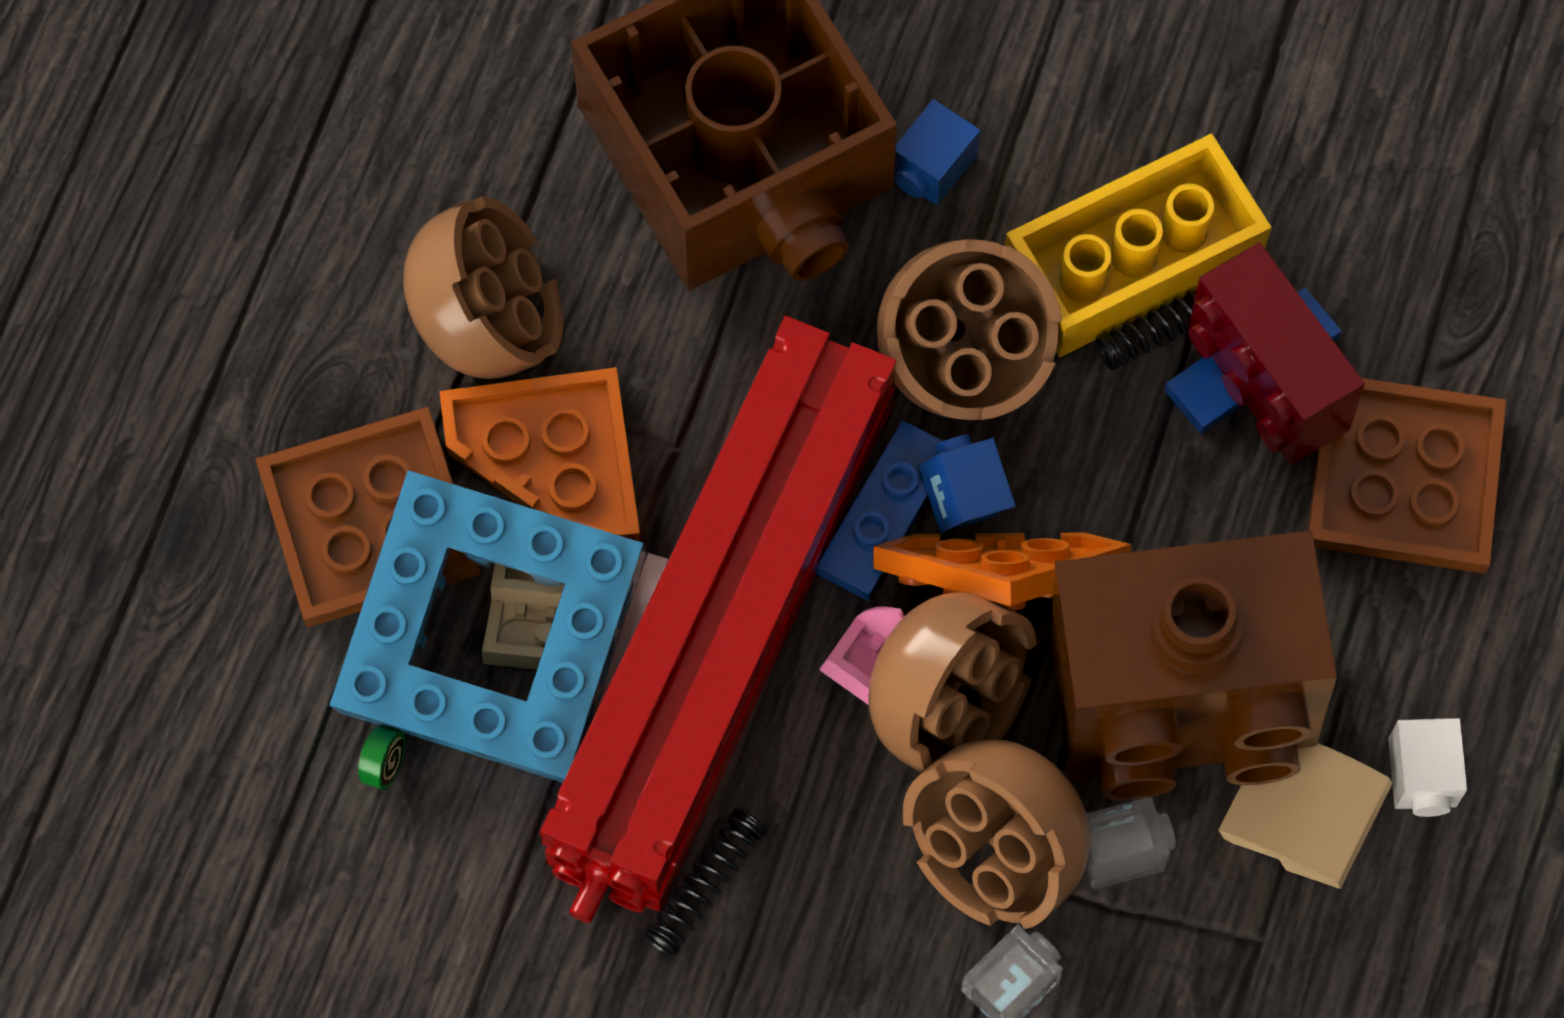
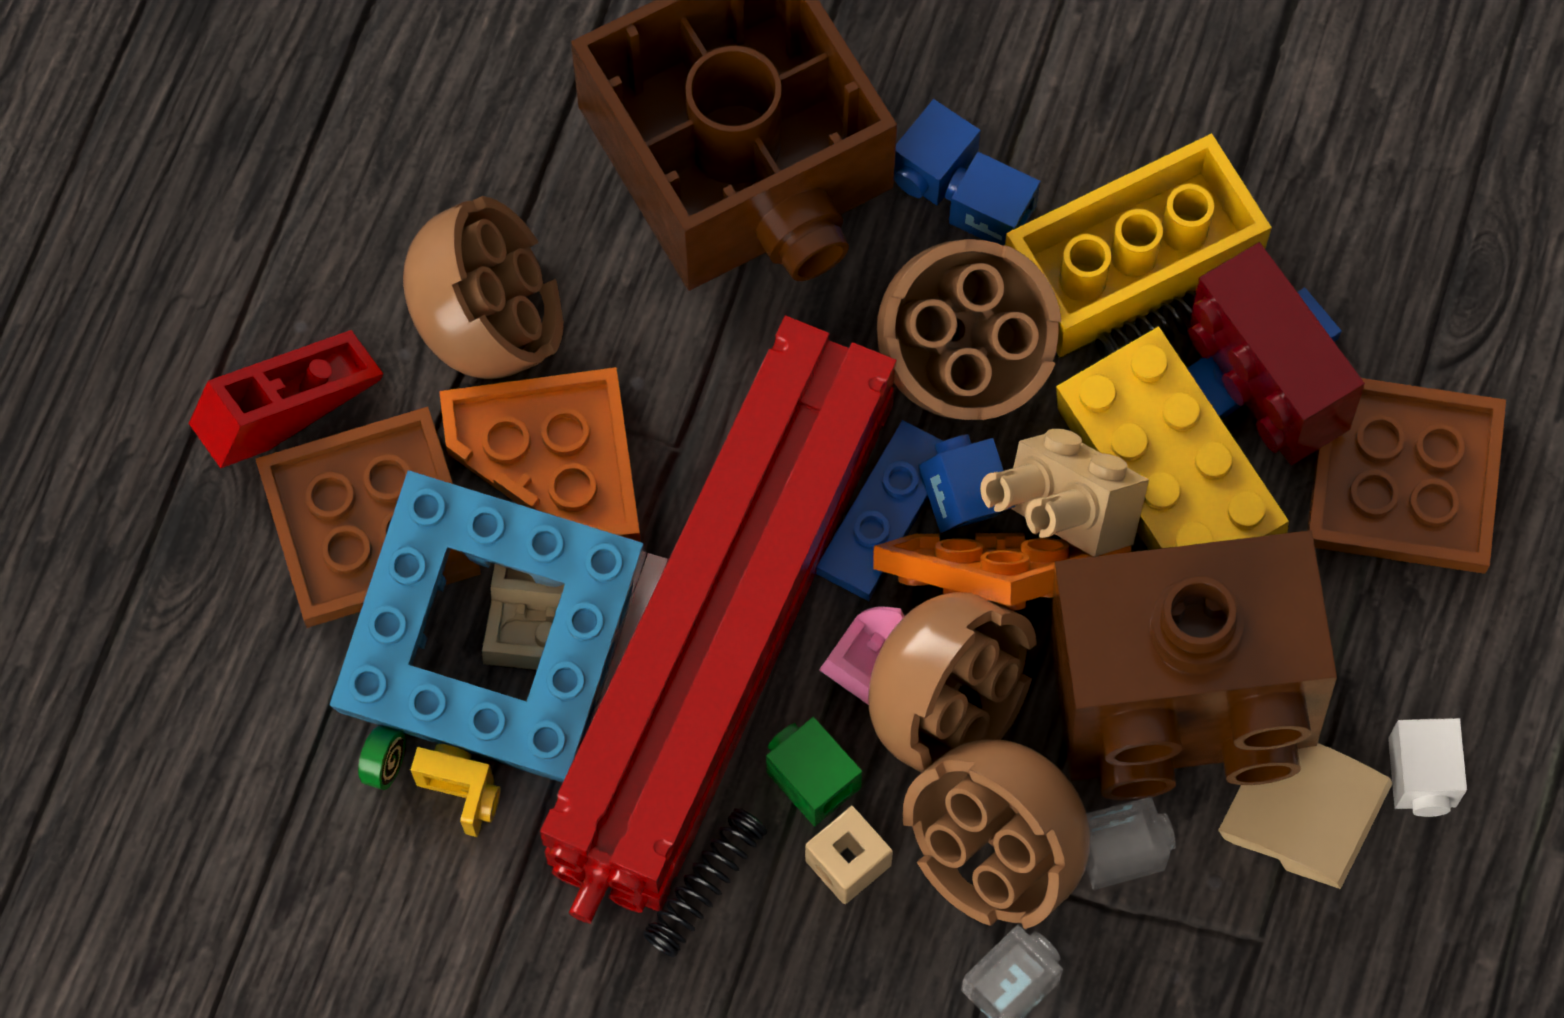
(280, 396): none -> red slope
(452, 772): none -> yellow bracket
(812, 769): none -> green brick
(857, 835): none -> tan piece
(991, 198): none -> blue brick
(1070, 492): none -> tan brick
(1164, 428): none -> yellow brick

